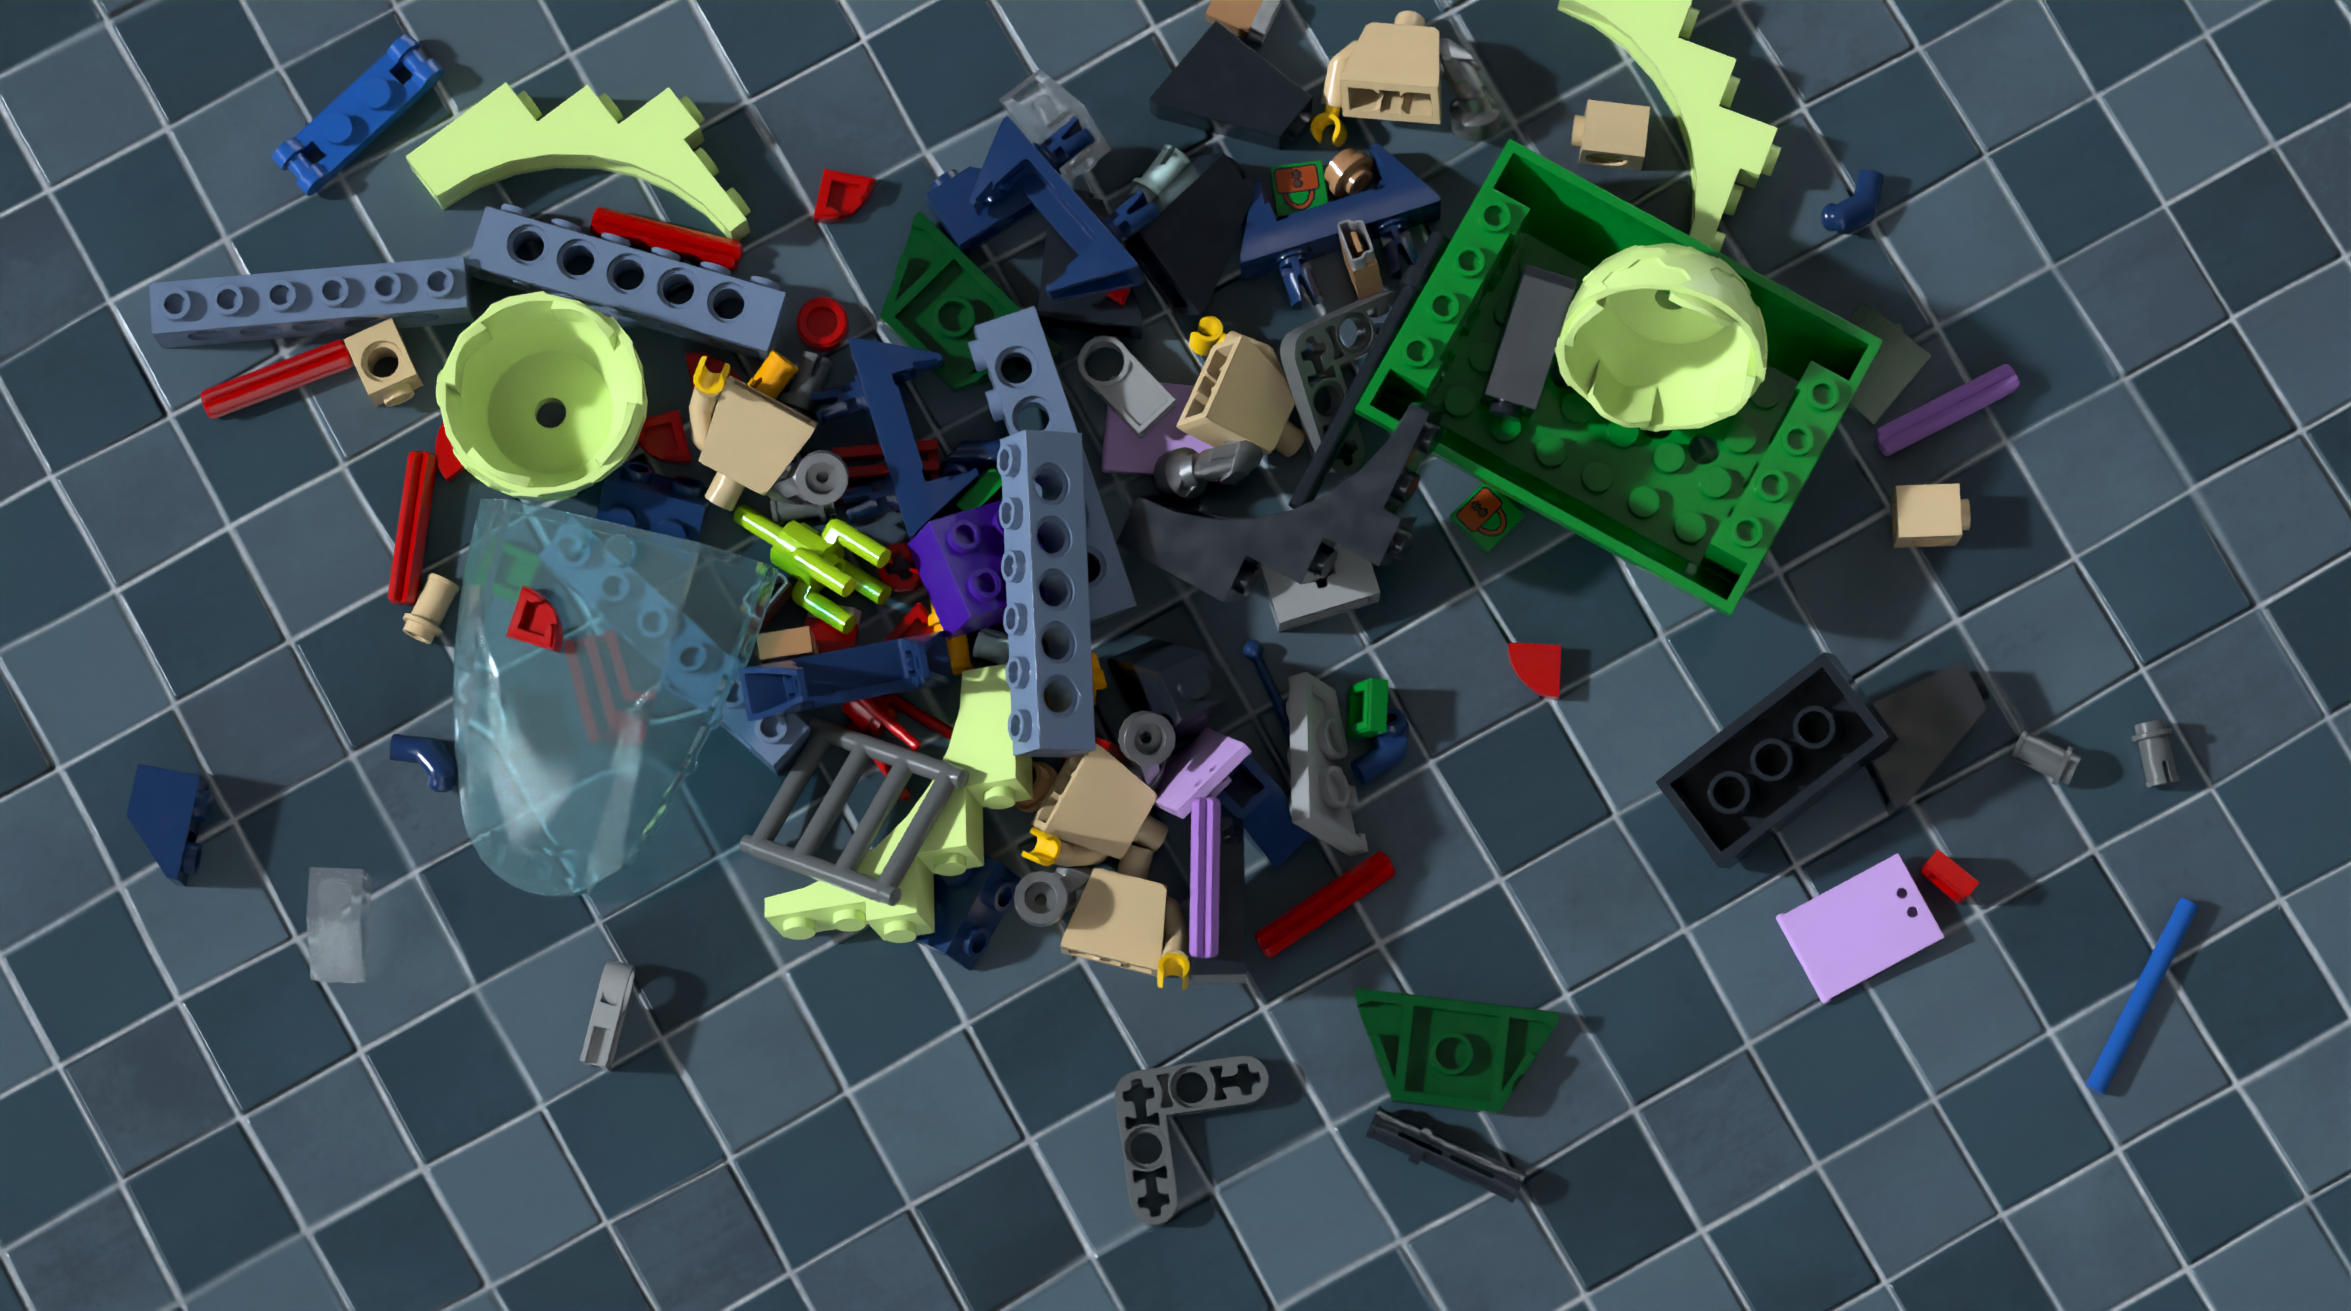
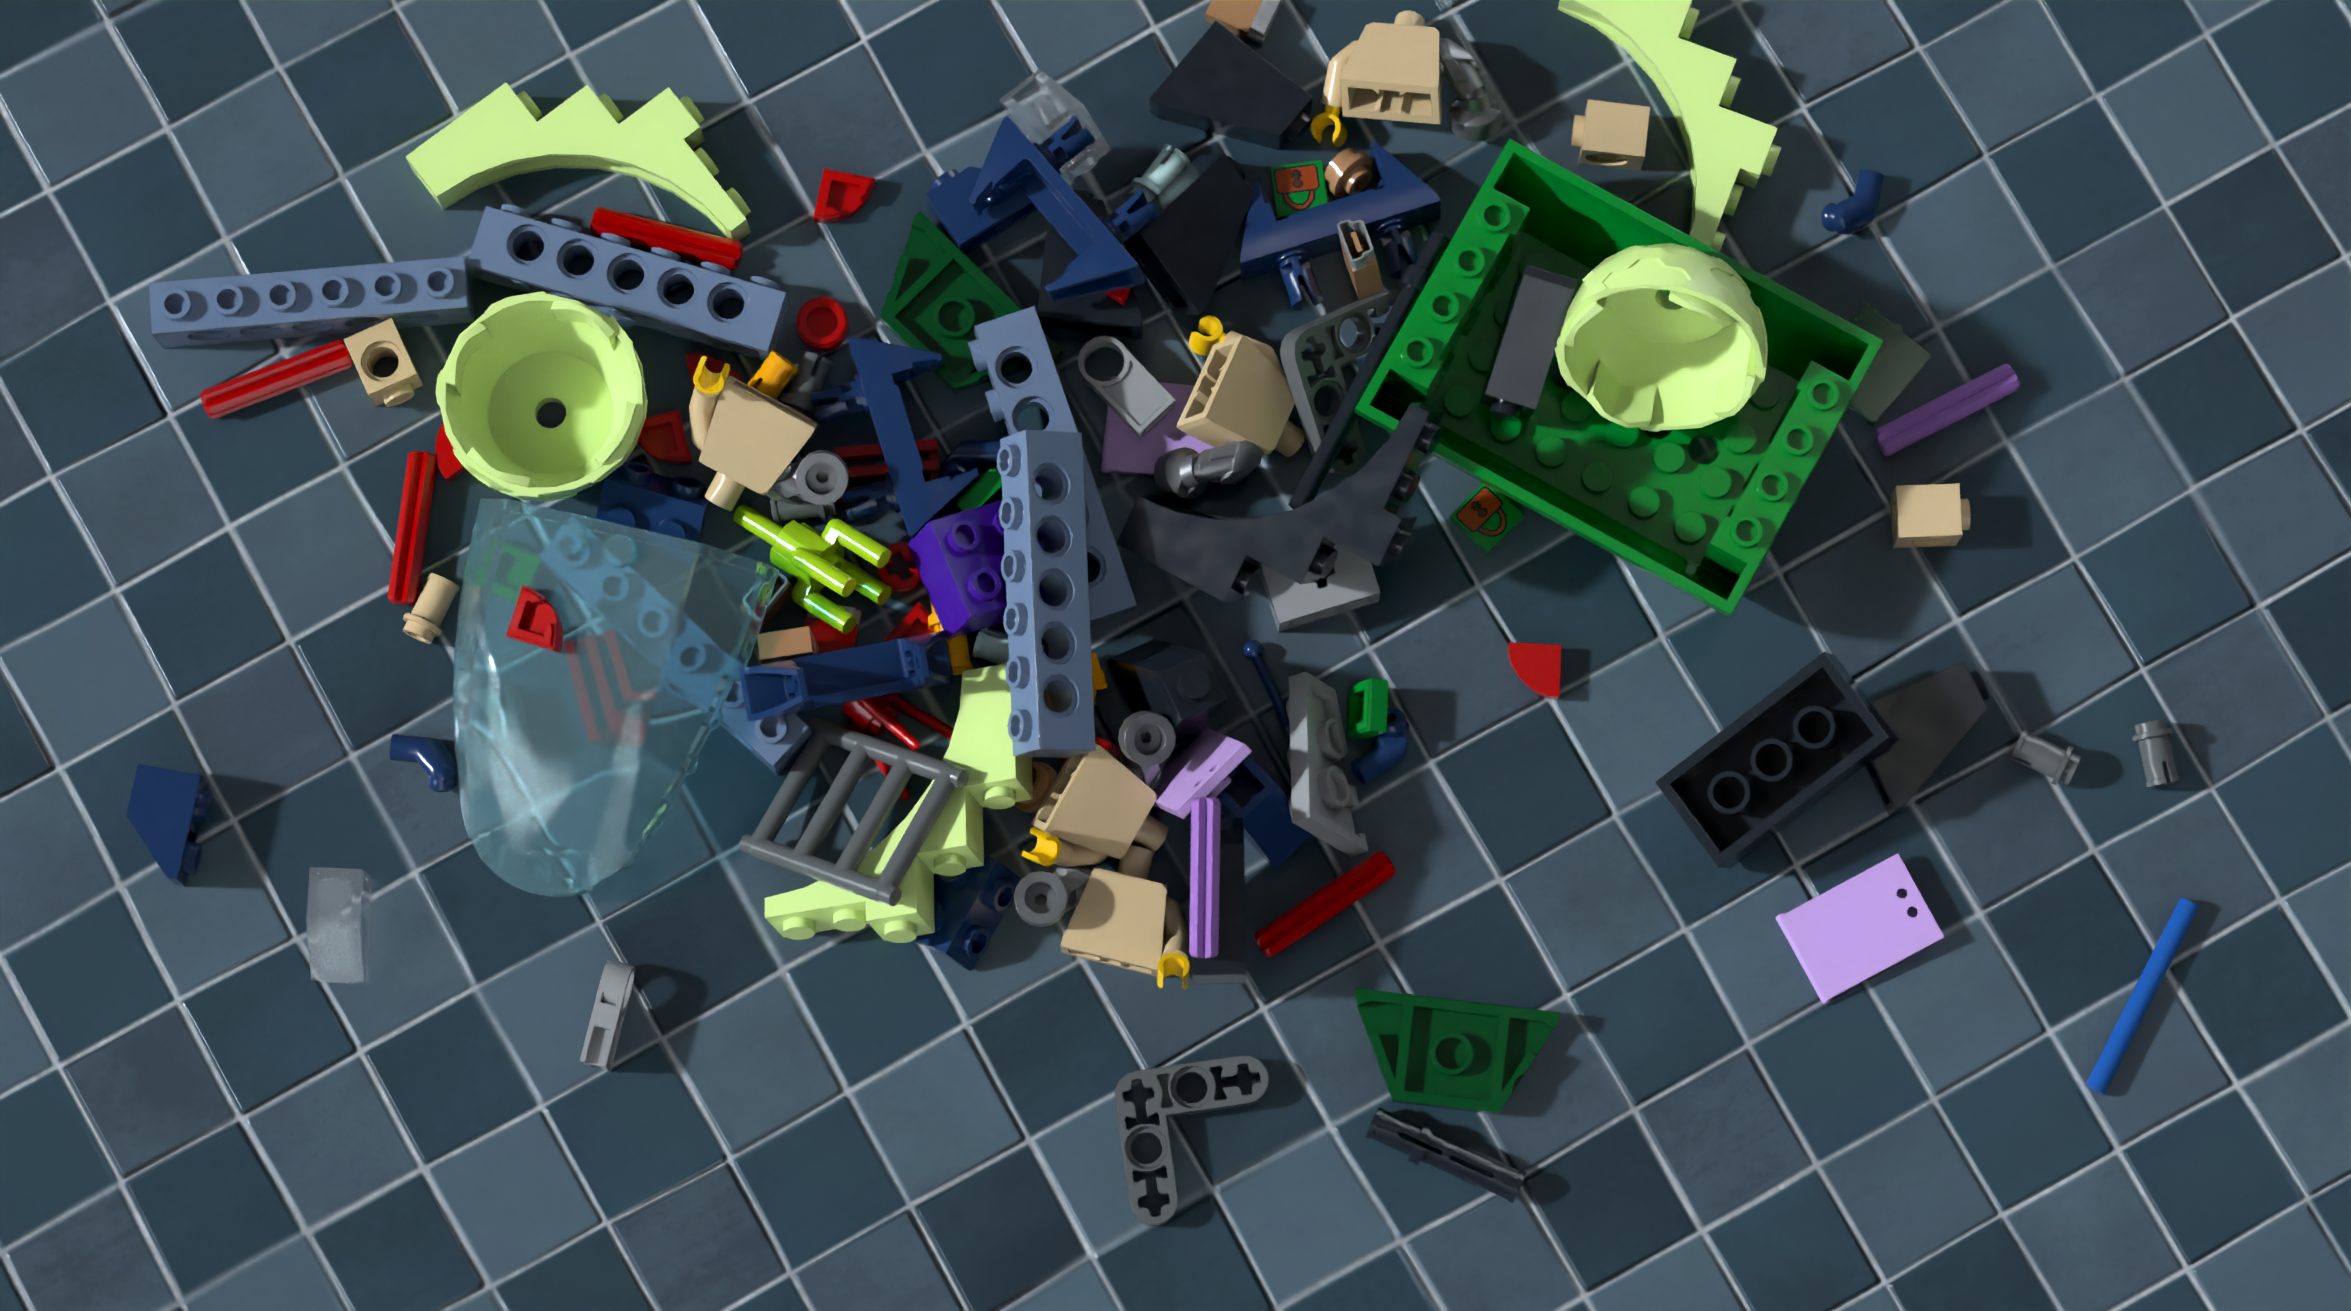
(358, 115): blue plate -> none
(1949, 877): red tile -> none

